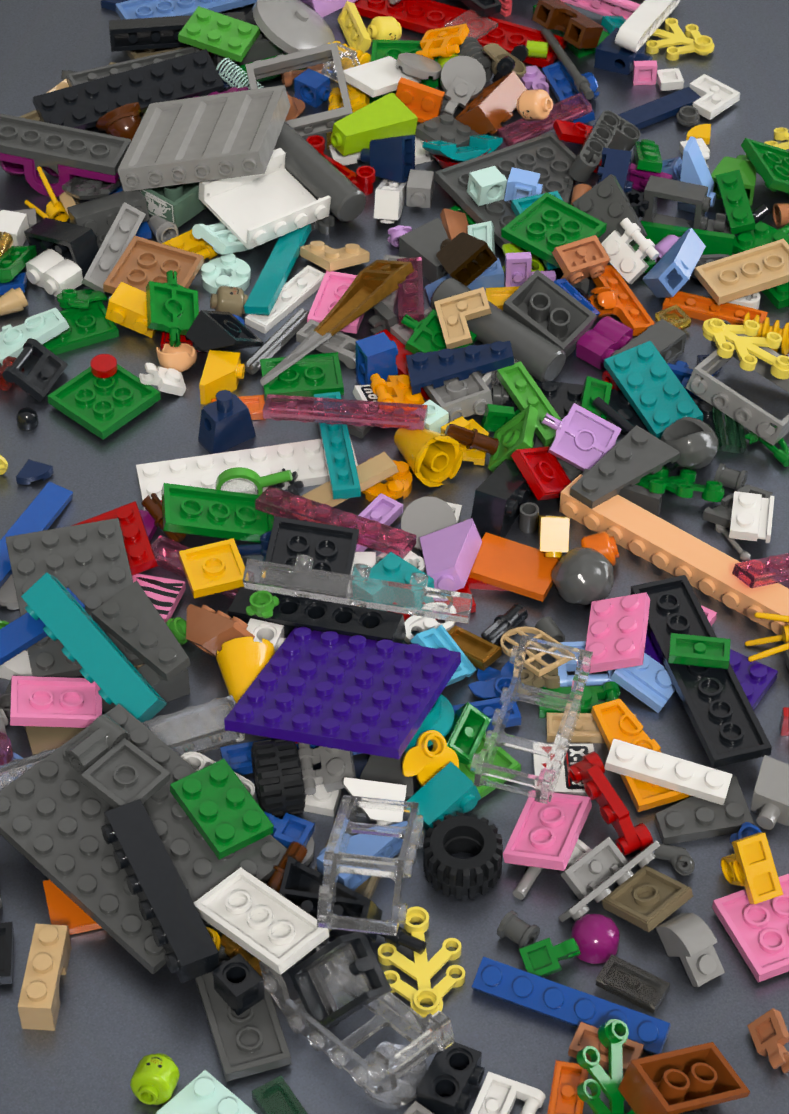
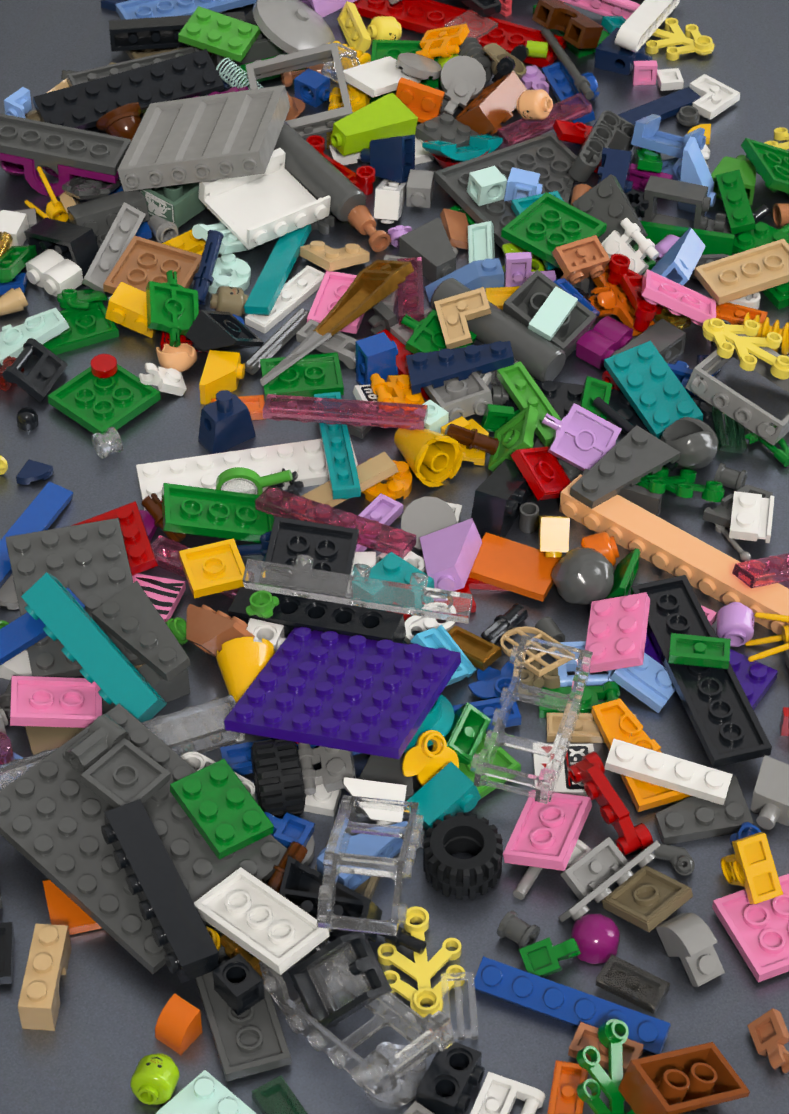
(18, 103): none -> light blue bracket
(107, 442): none -> clear wheel
(178, 1024): none -> orange brick
(203, 277): none -> dark blue pin
(365, 224): none -> nougat piece
(460, 1033): none -> clear tile
(465, 257): dark brown torso -> none
(552, 313): none -> light aqua tile
(625, 574): none -> green slope
(632, 285): none -> red plate
(648, 136): none -> medium blue panel
(677, 298): none -> bright pink plate
(735, 623): none -> lavender head

